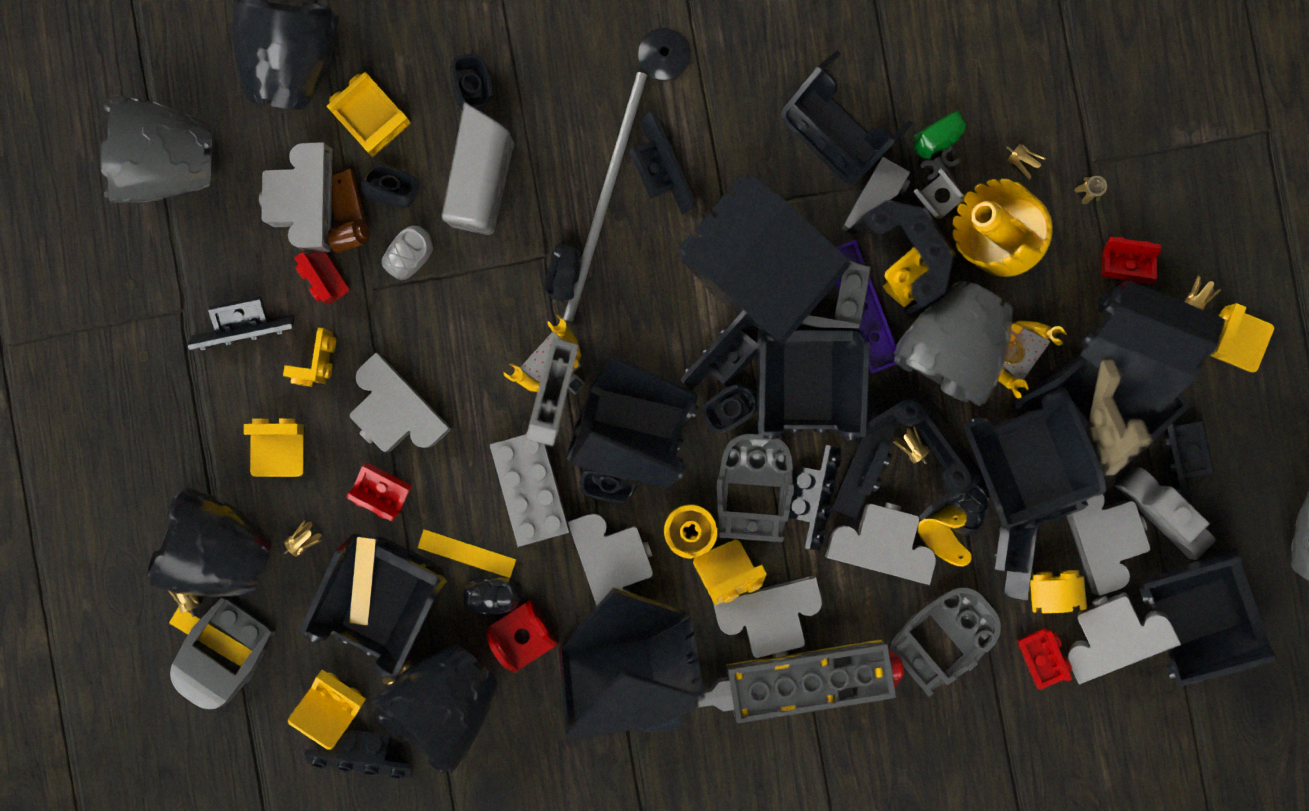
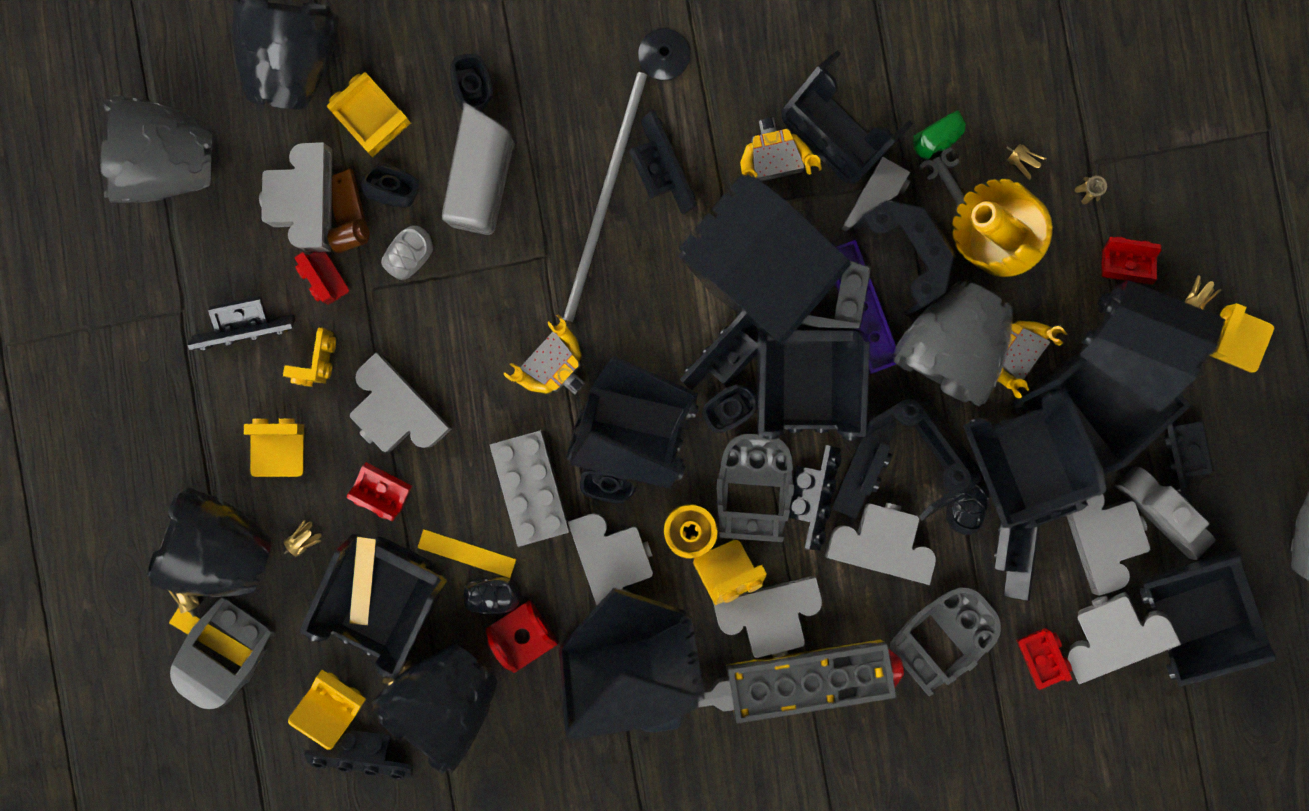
(552, 392): light grey brick -> none
(563, 272): black piece -> none
(776, 154): none -> torso
(902, 275): yellow bracket -> none
(913, 447): pearl gold piece -> none
(927, 195): light grey piece -> none
(938, 536): yellow piece -> none
(1020, 353): clear yellow bush -> none
(1058, 593): yellow brick -> none
(1106, 428): dark tan wing -> none

